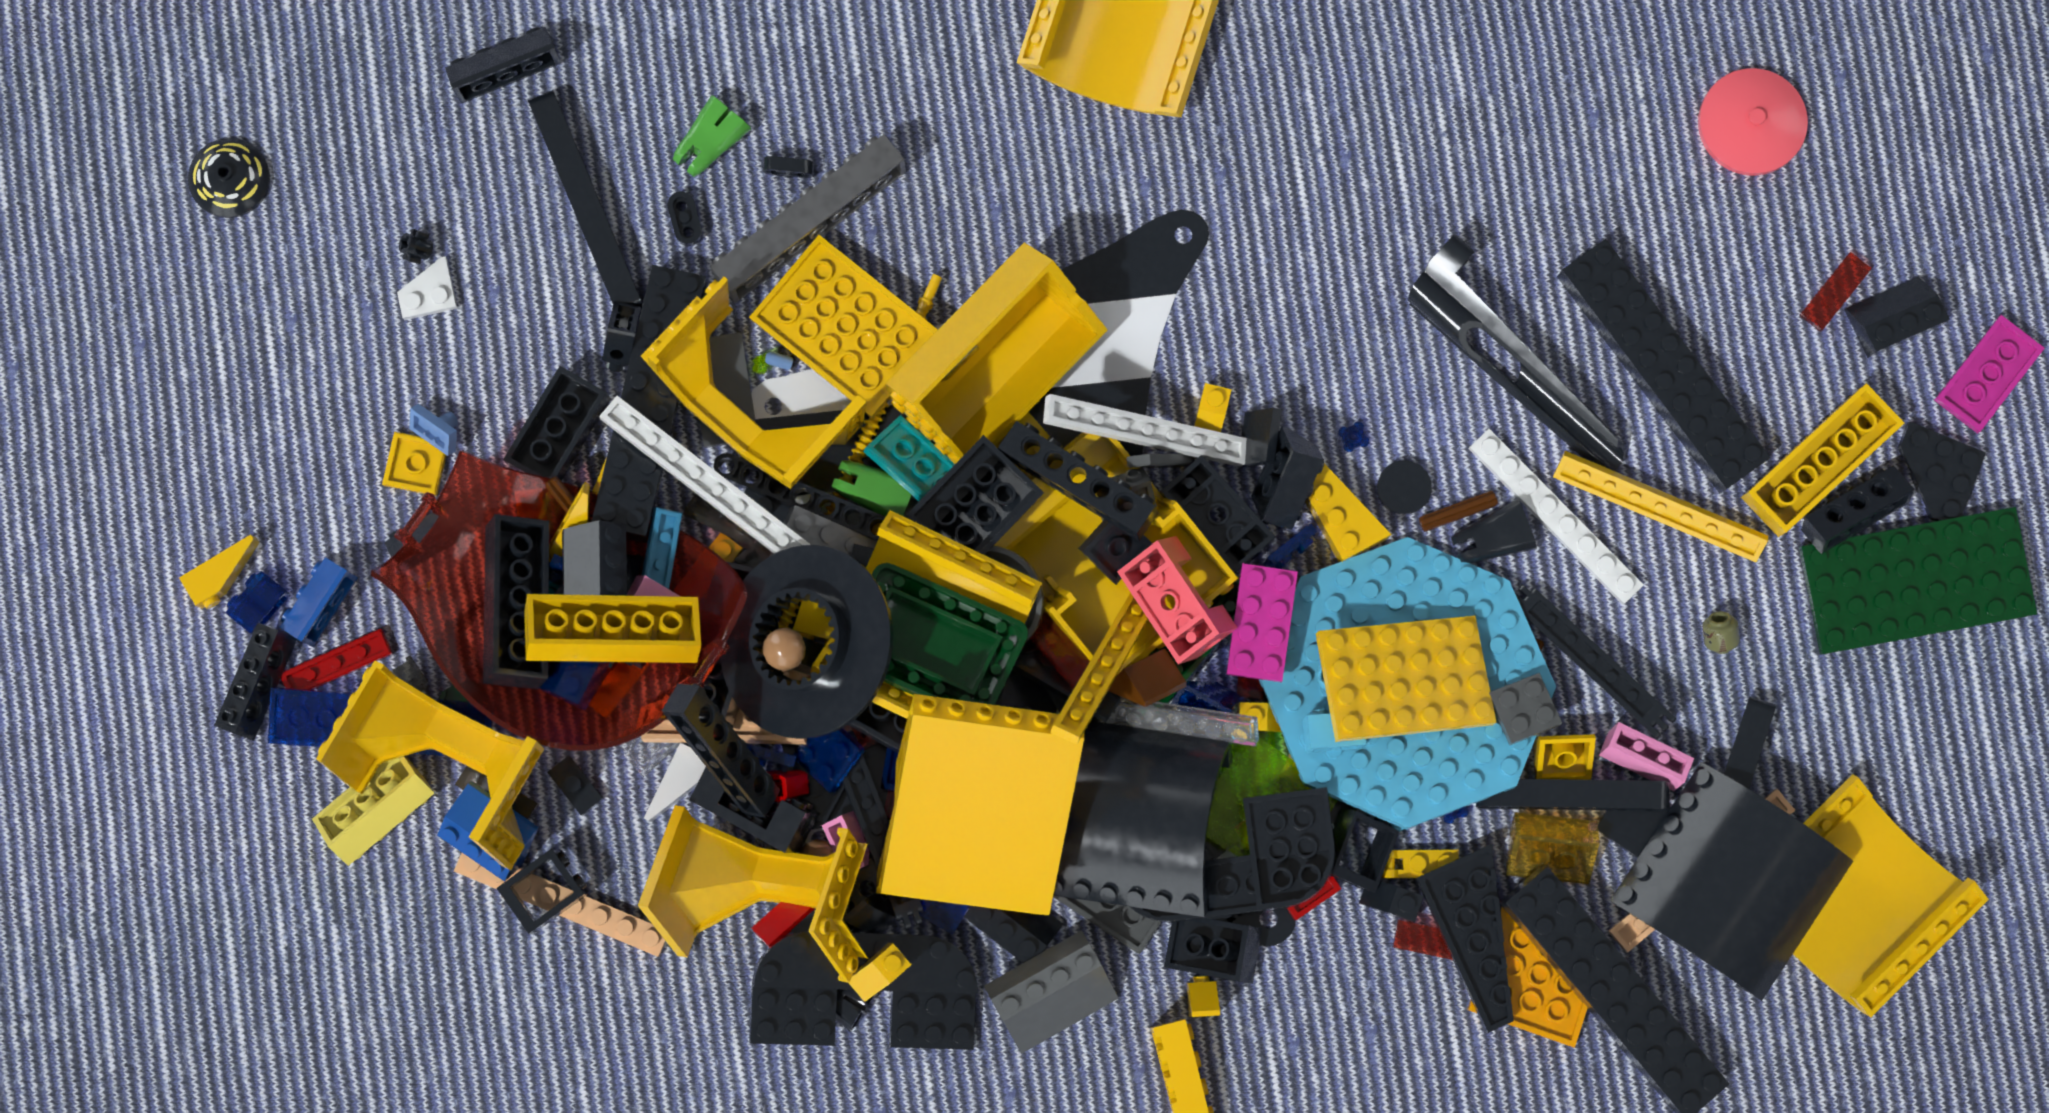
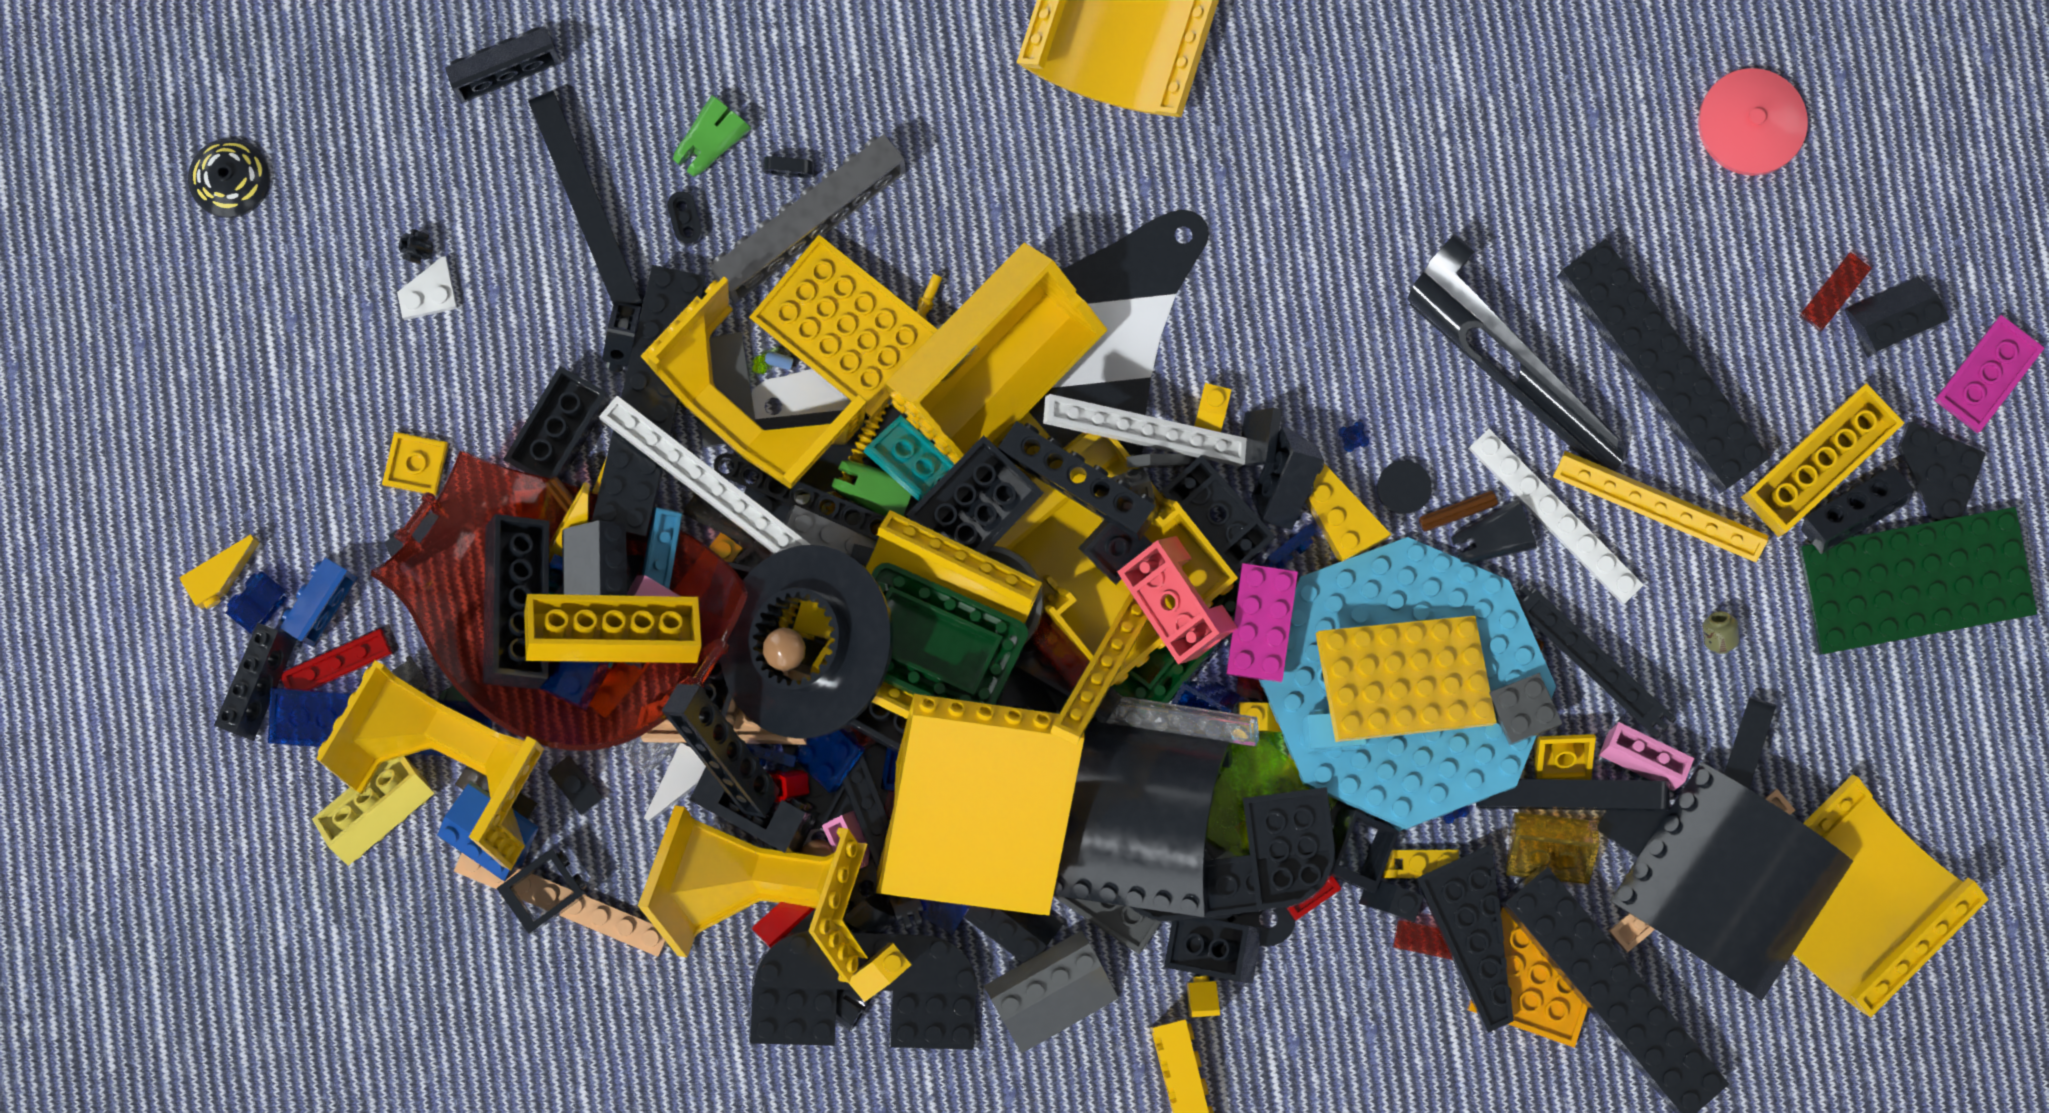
(434, 429): medium blue tile -> none
(1149, 679): reddish brown slope -> none

